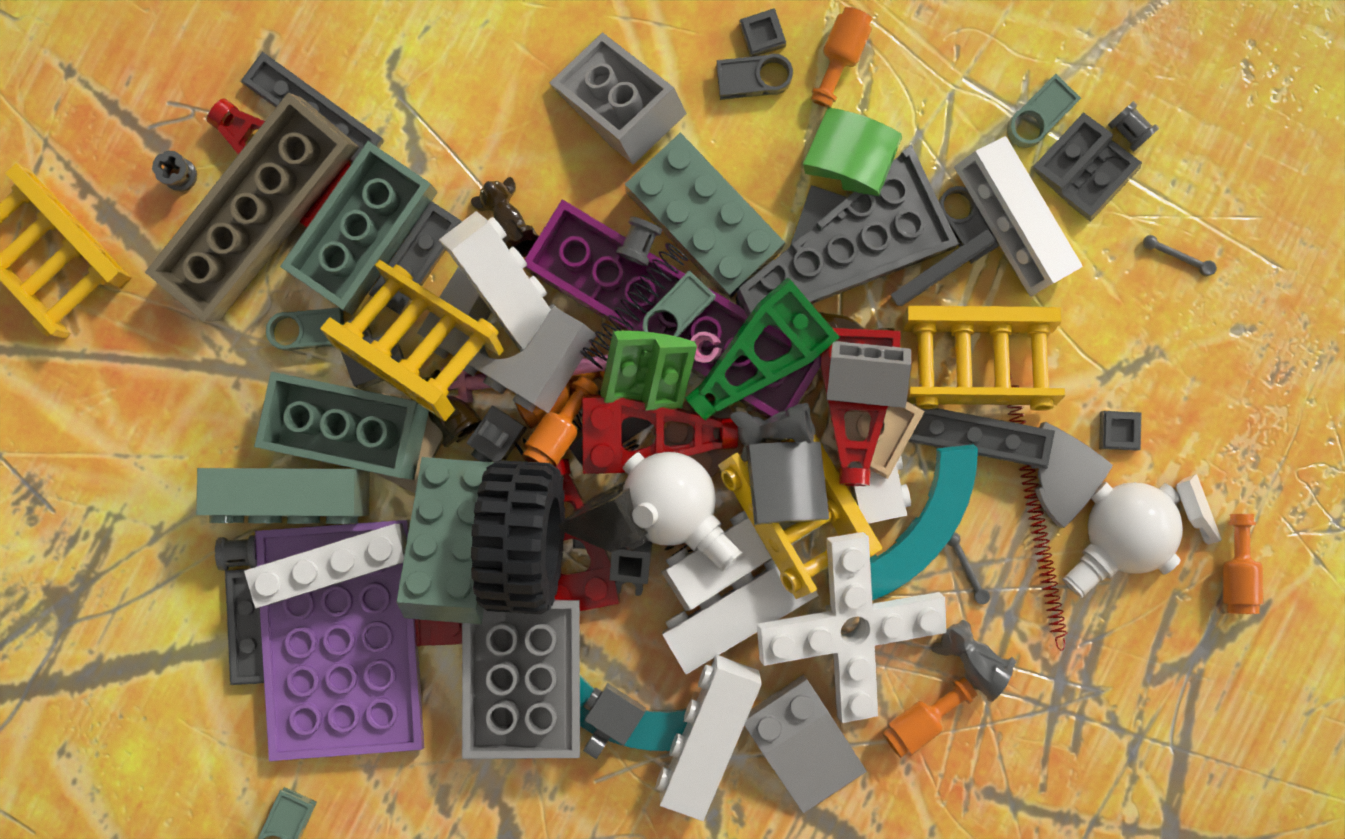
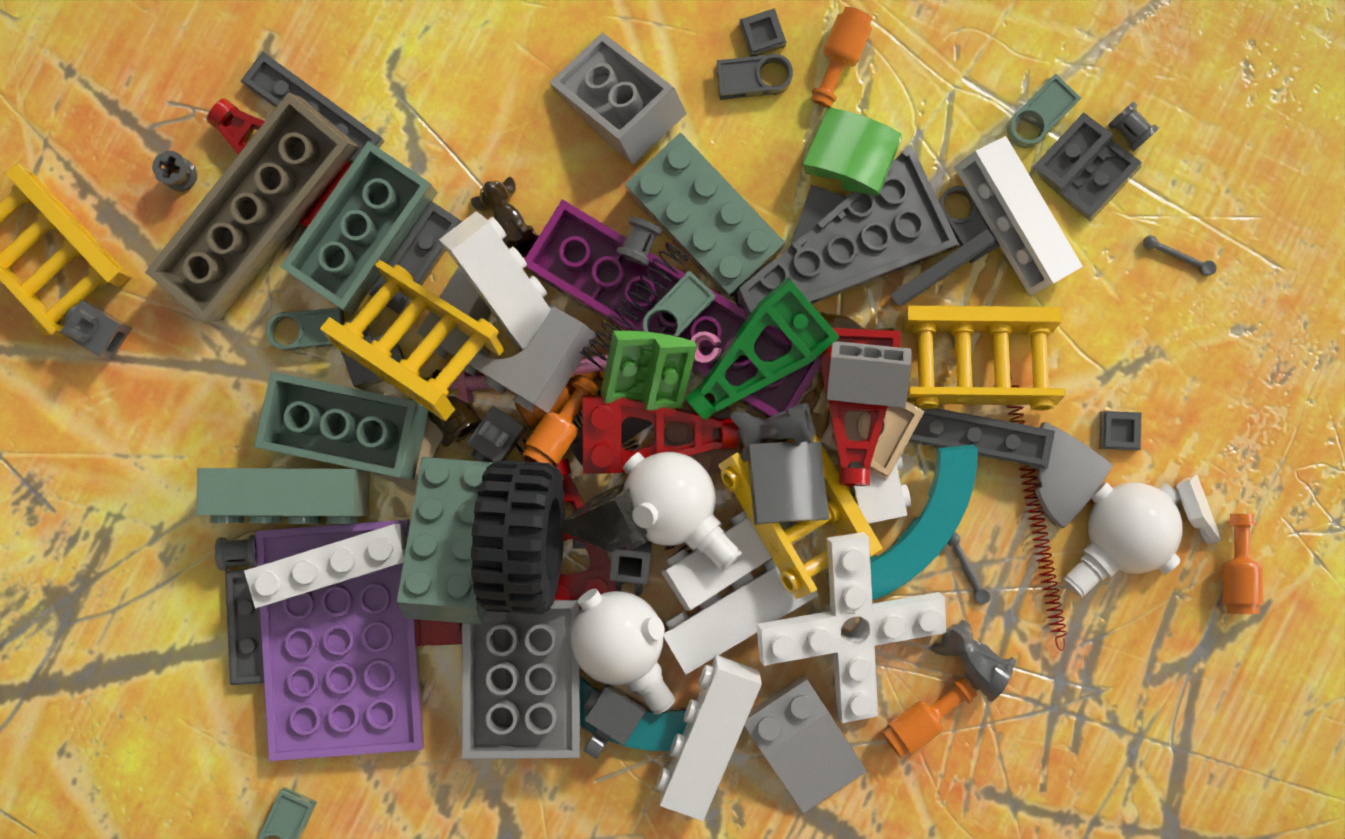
(95, 329): none -> dark grey brick
(619, 644): none -> white piece

